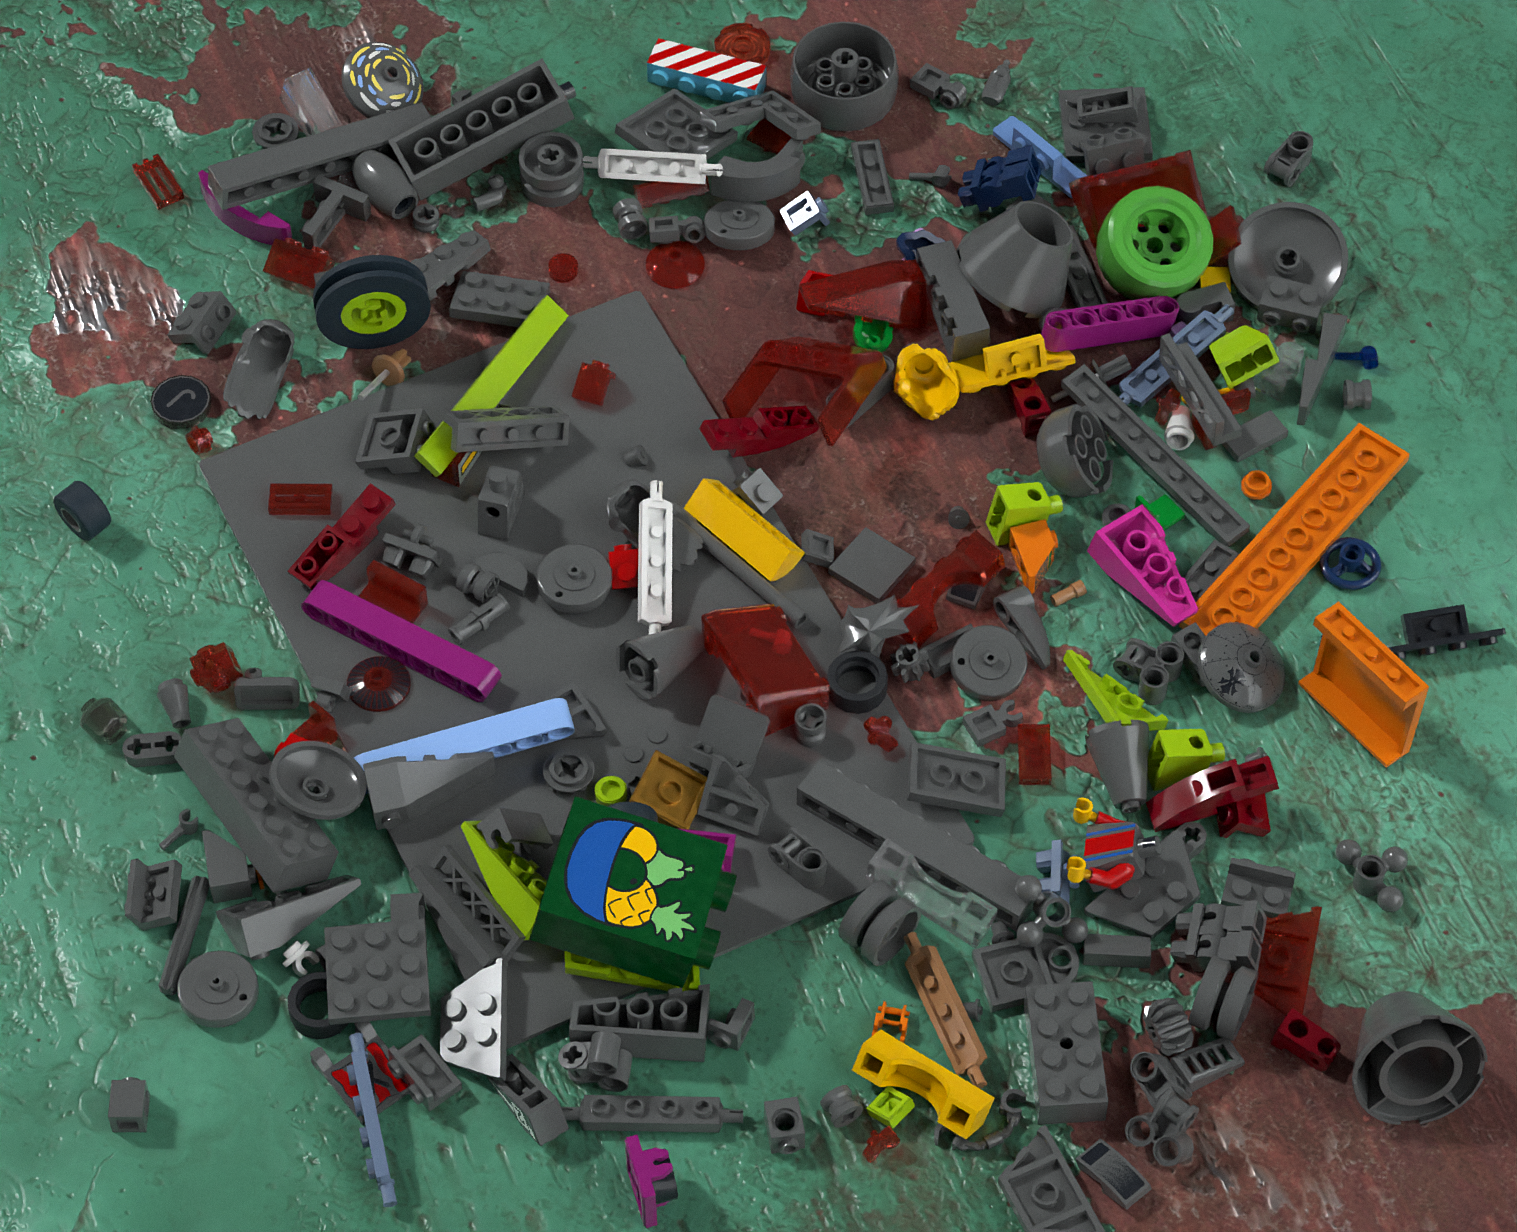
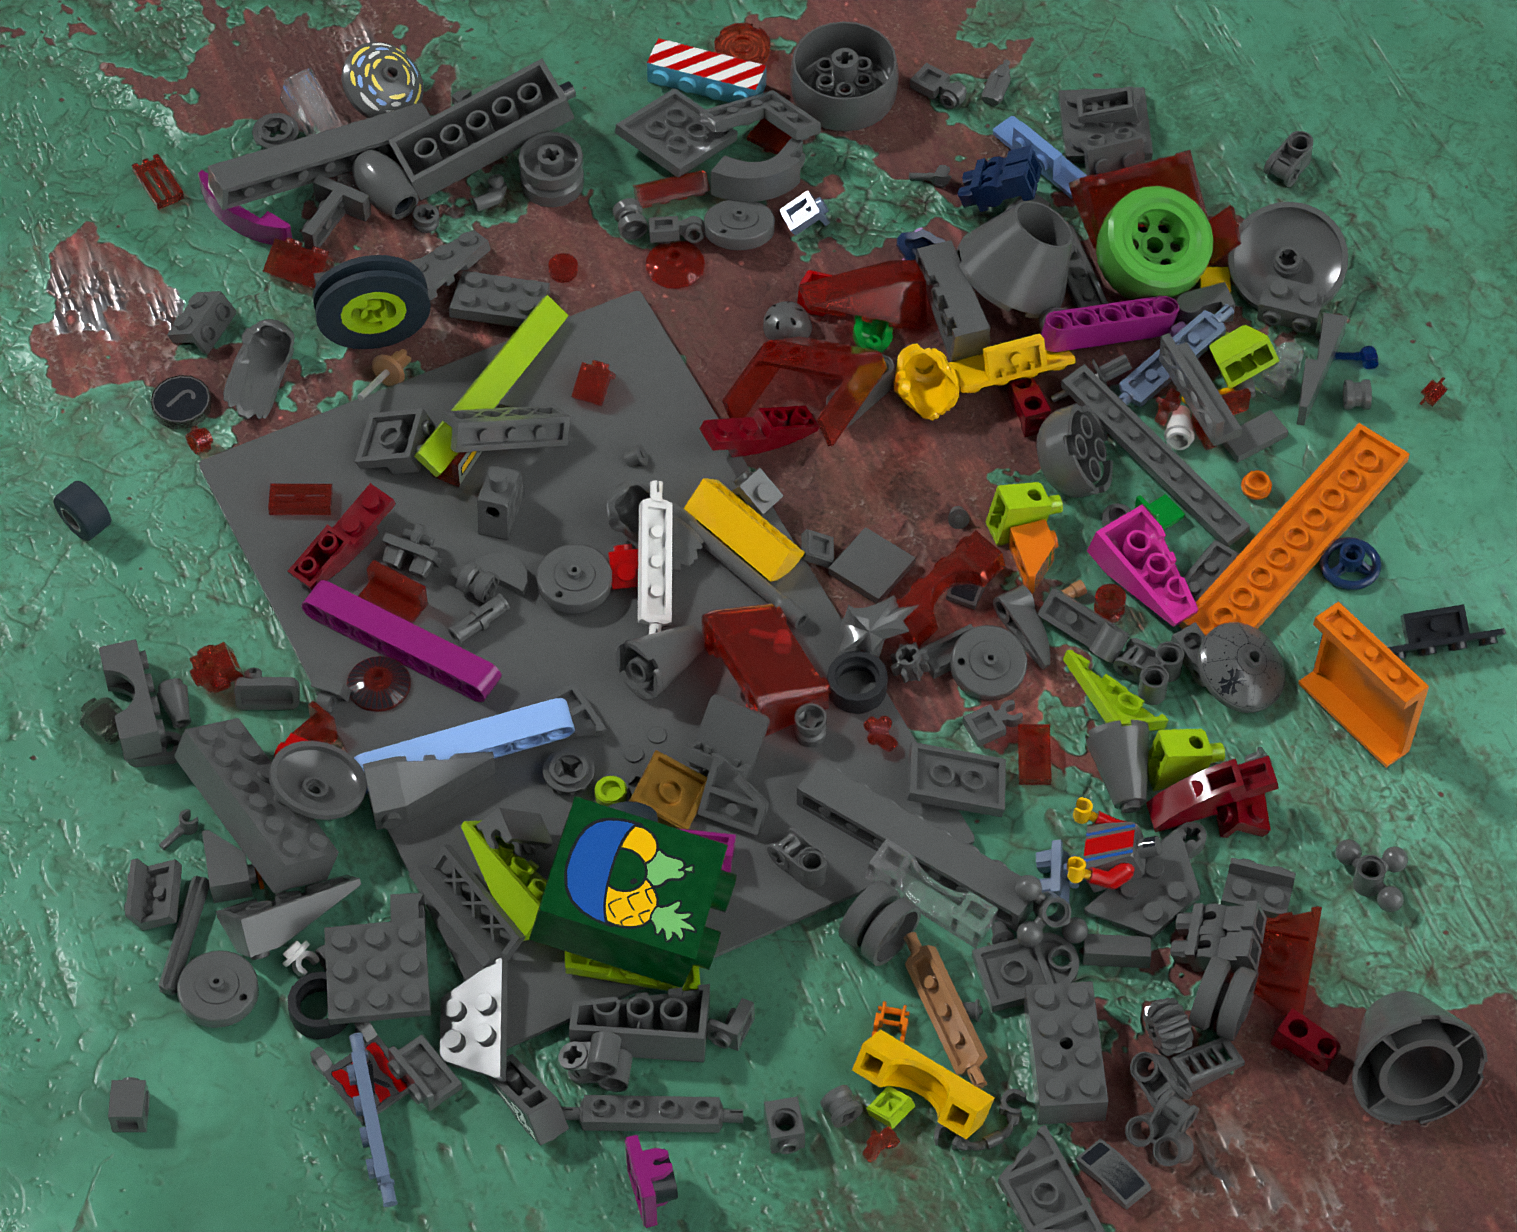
(137, 724): none -> dark grey arch
(652, 166): white plate -> none
(784, 316): none -> dark grey helmet
(872, 177): dark grey tile -> none
(1084, 625): none -> dark grey plate
(1115, 608): none -> clear red wheel
(1433, 392): none -> clear red plate

